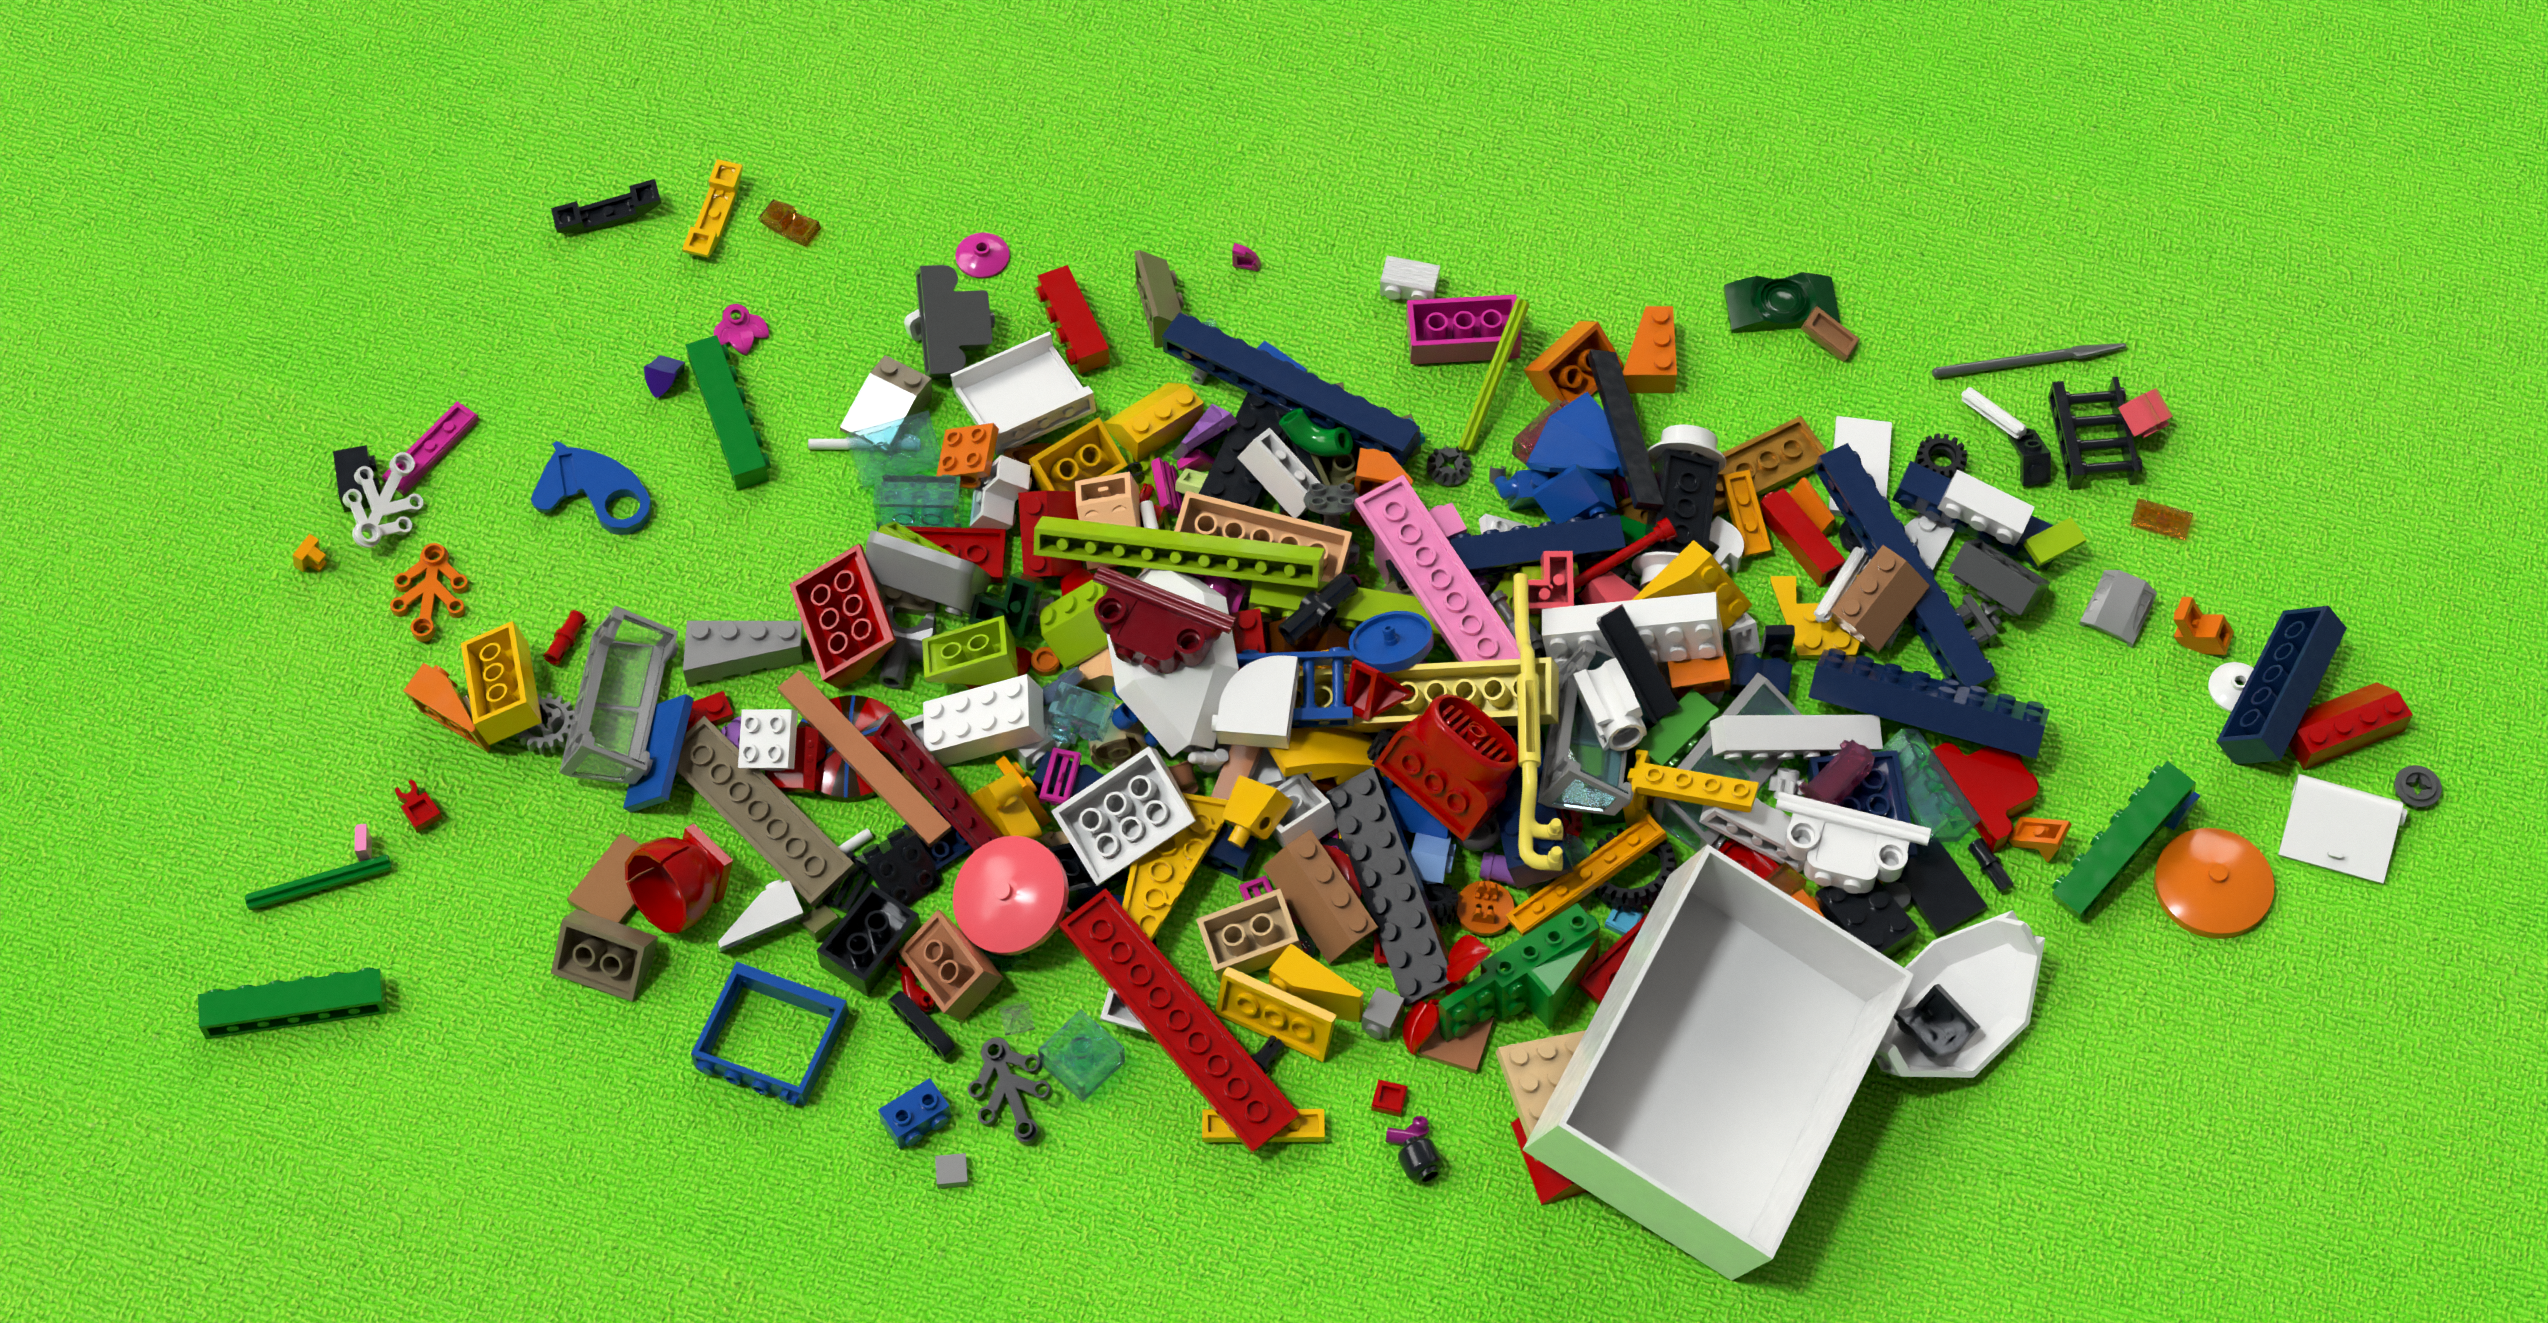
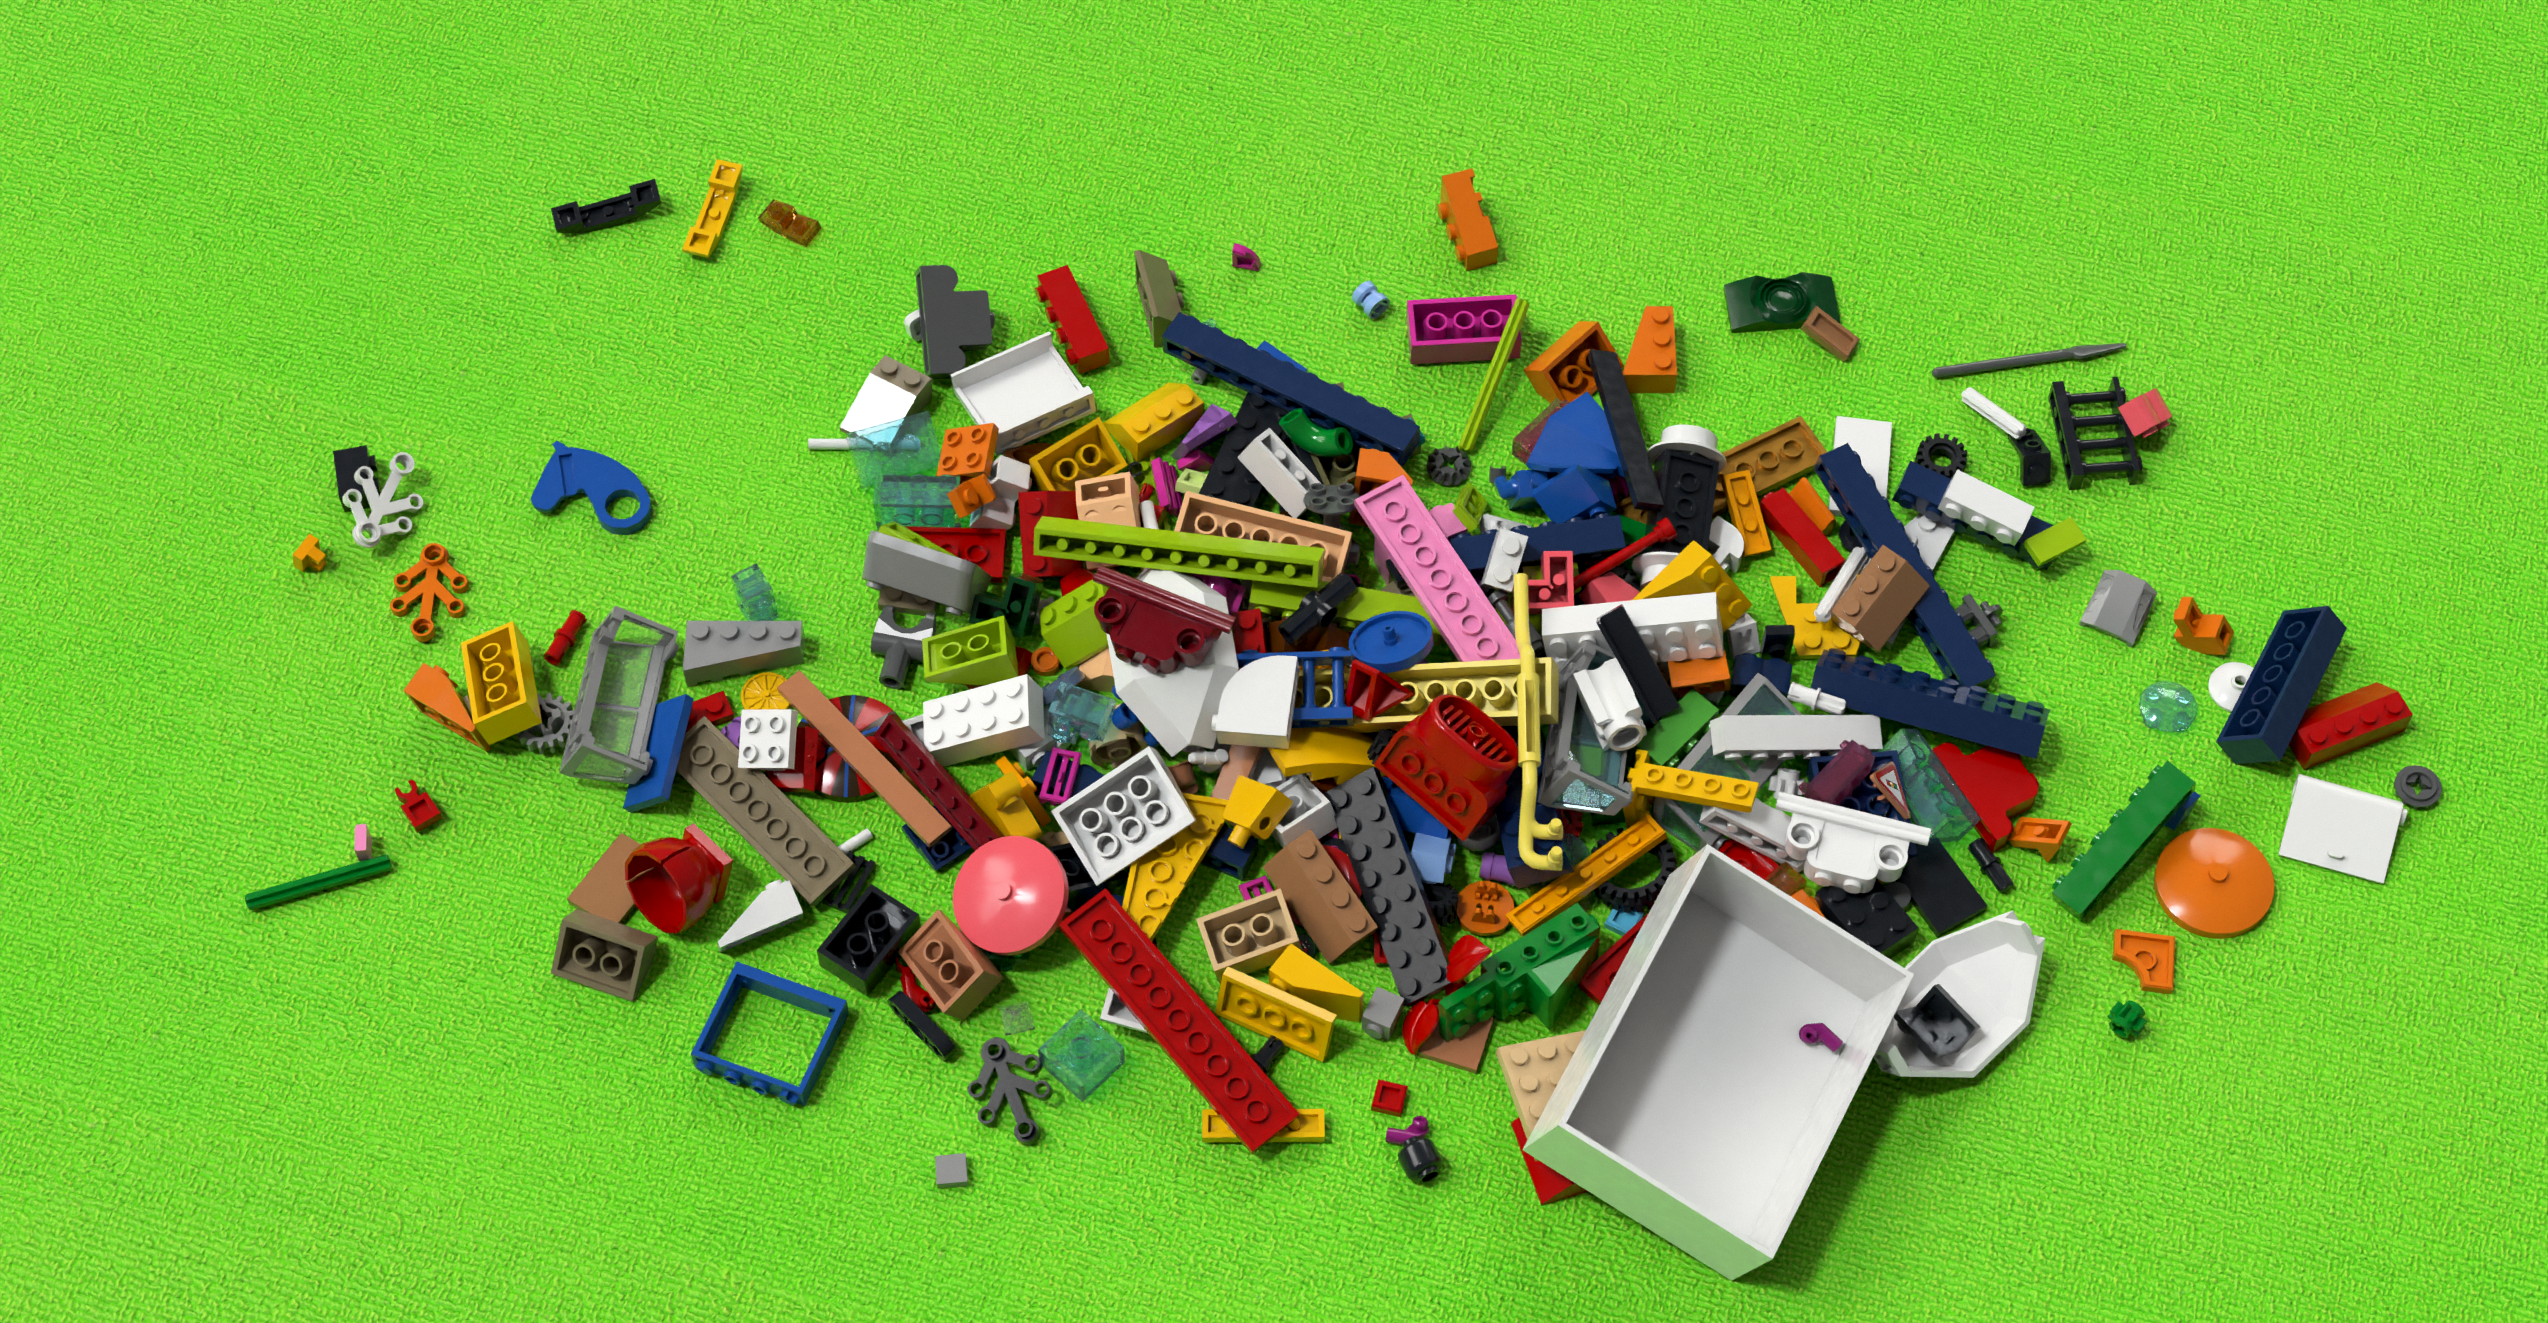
(292, 1003): green brick -> none
(435, 444): dark pink tile -> none
(662, 374): dark purple tile -> none
(727, 412): green brick -> none
(741, 331): dark pink plate -> none
(754, 595): none -> clear light blue brick
(762, 692): none -> yellow wheel
(819, 922): olive slope -> none
(843, 617): red slope -> none
(900, 866): black bracket -> none
(915, 1114): blue brick -> none
(971, 495): none -> orange bracket
(982, 263): dark pink dish -> none
(1370, 299): none -> light blue wheel
(1409, 279): white brick -> none
(1466, 221): none -> orange wedge
(1470, 506): none -> lime tile
(1504, 560): none -> white brick
(1816, 699): none -> white axle
(1820, 1033): none -> magenta arm
(1888, 782): none -> piece
(1998, 577): dark grey brick -> none
(2127, 1019): none -> green gear
(2148, 956): none -> orange tile
(2161, 519): clear orange slope -> none
(2168, 707): none -> clear light blue dish

